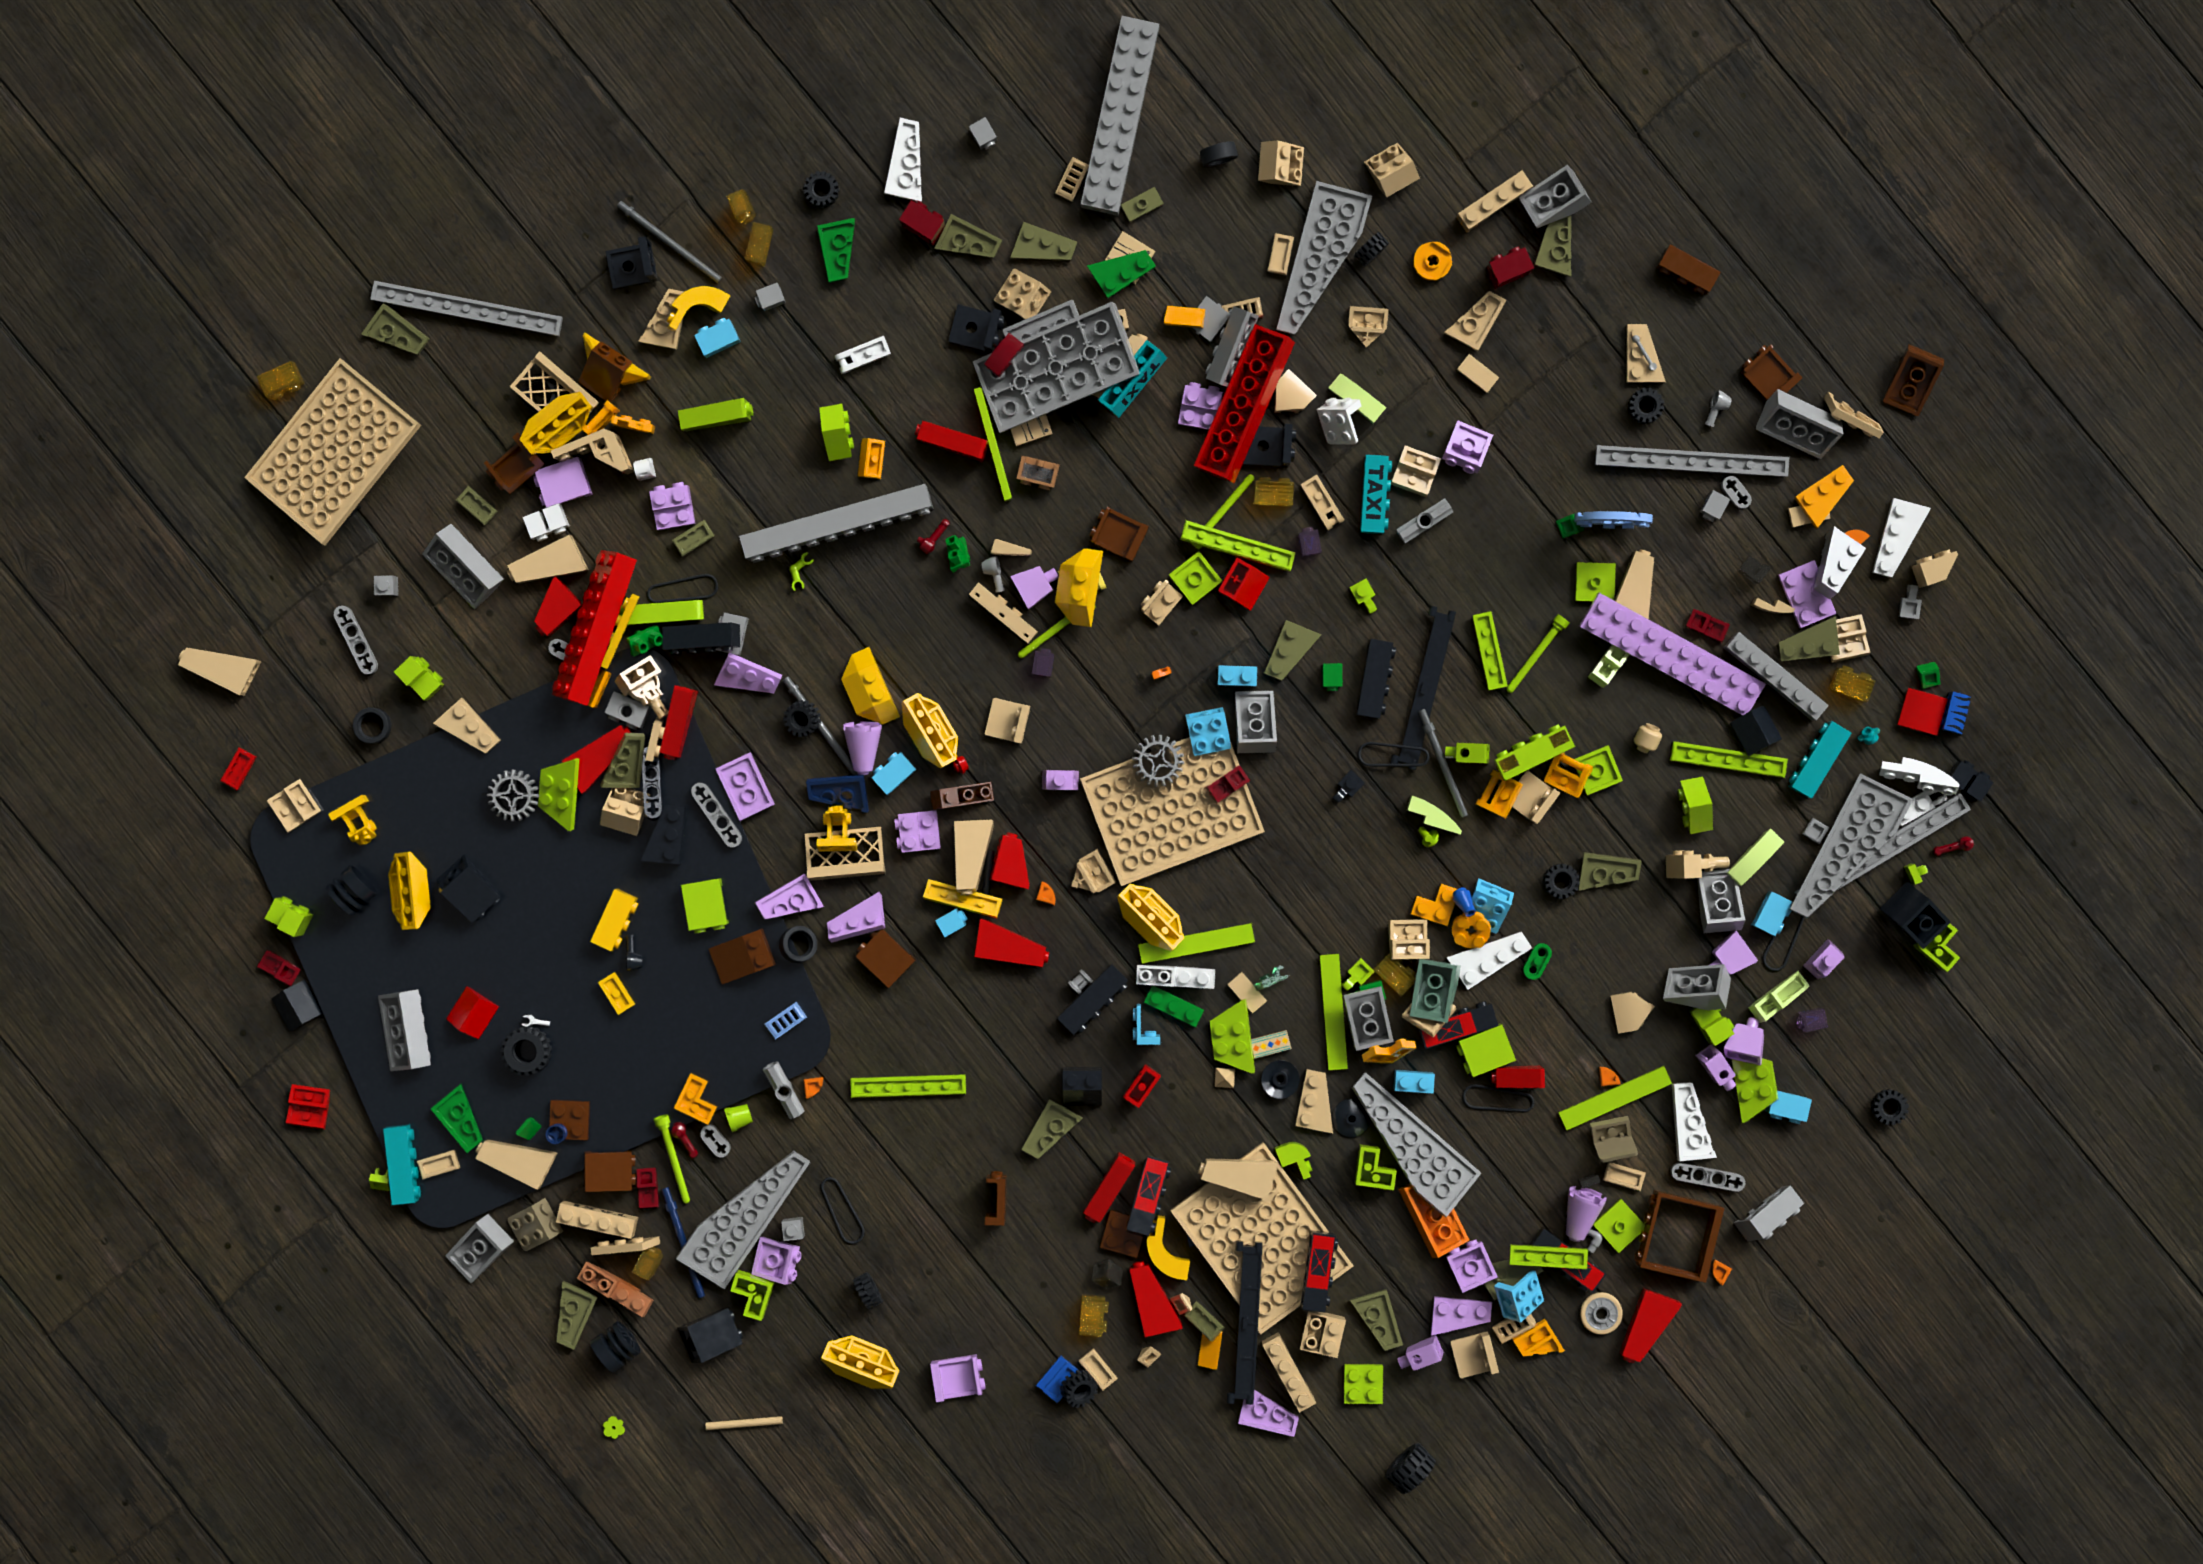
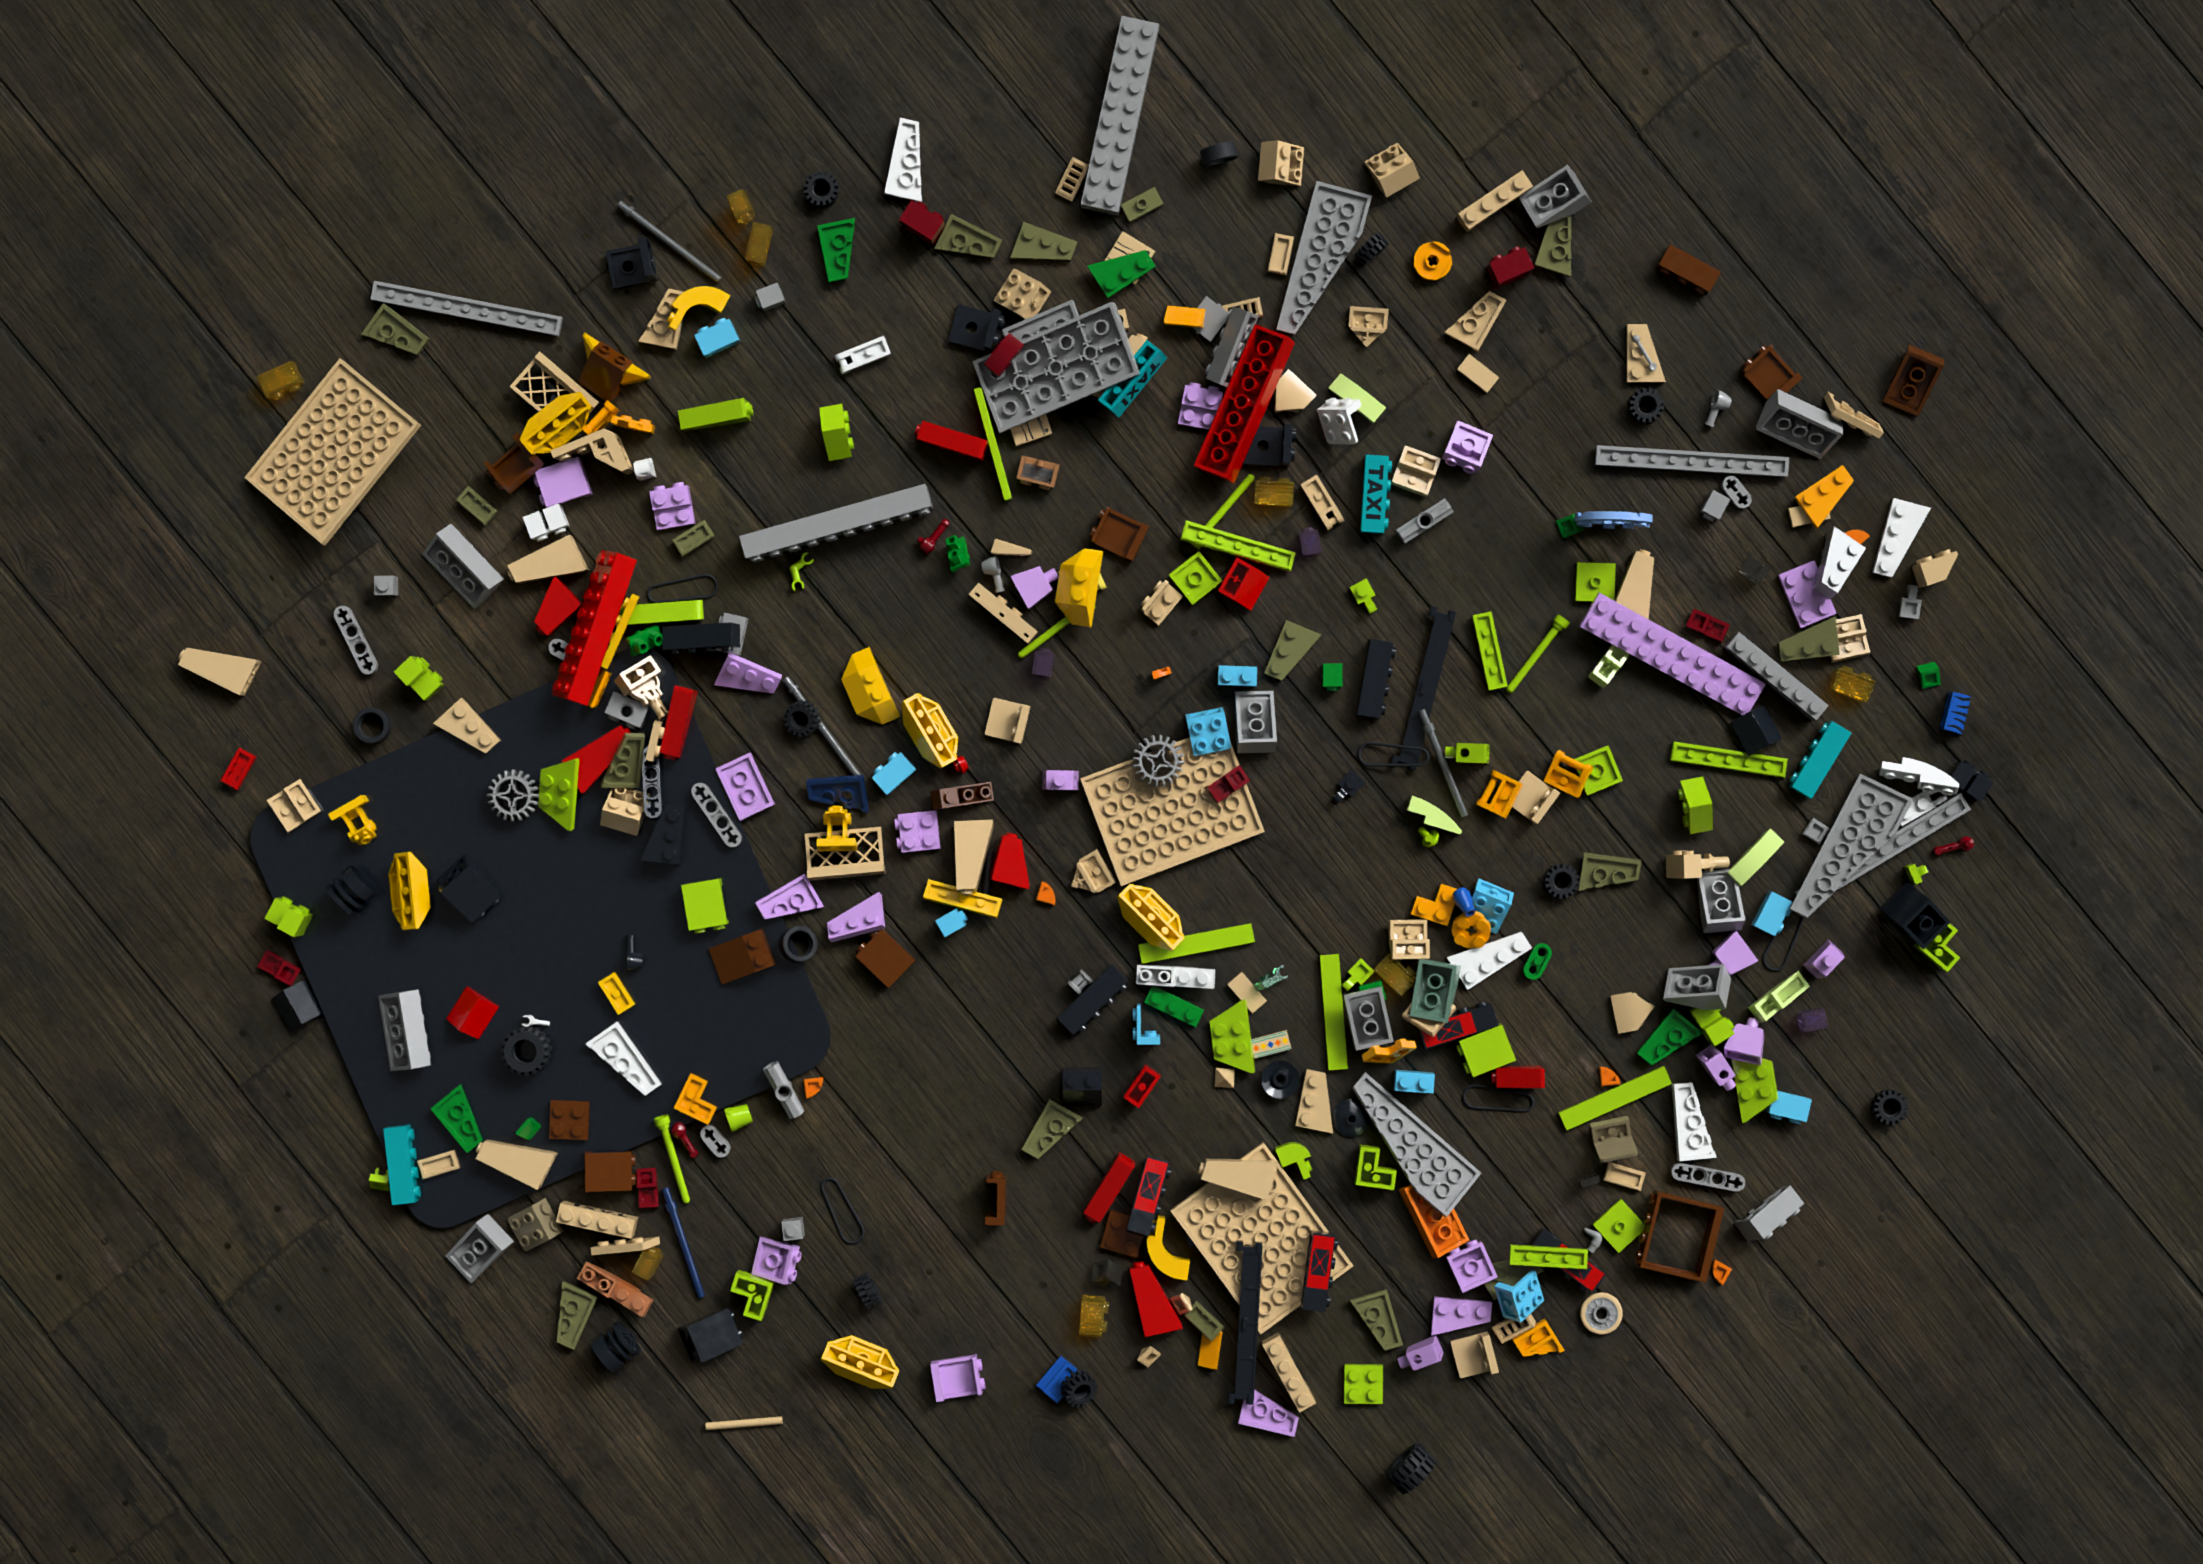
(308, 1106): red slope -> none
(554, 1136): dark blue wheel -> none
(610, 1431): lime plant -> none
(614, 920): yellow brick -> none
(620, 1052): none -> white wing
(730, 1233): light grey wing -> none
(799, 1012): light blue slope -> none
(862, 744): lavender cone -> none
(871, 458): light orange slope -> none
(908, 1086): lime tile -> none
(983, 134): light grey brick -> none
(1005, 945): red slope -> none
(1098, 1369): tan tile -> none
(1323, 1333): tan slope -> none
(1536, 751): lime piece -> none
(1582, 1212): lavender cone -> none
(1647, 738): tan head -> none
(1647, 1324): red slope -> none
(1667, 1037): none -> green wing
(1777, 607): tan slope -> none
(1869, 735): teal plate -> none
(1923, 711): red slope -> none

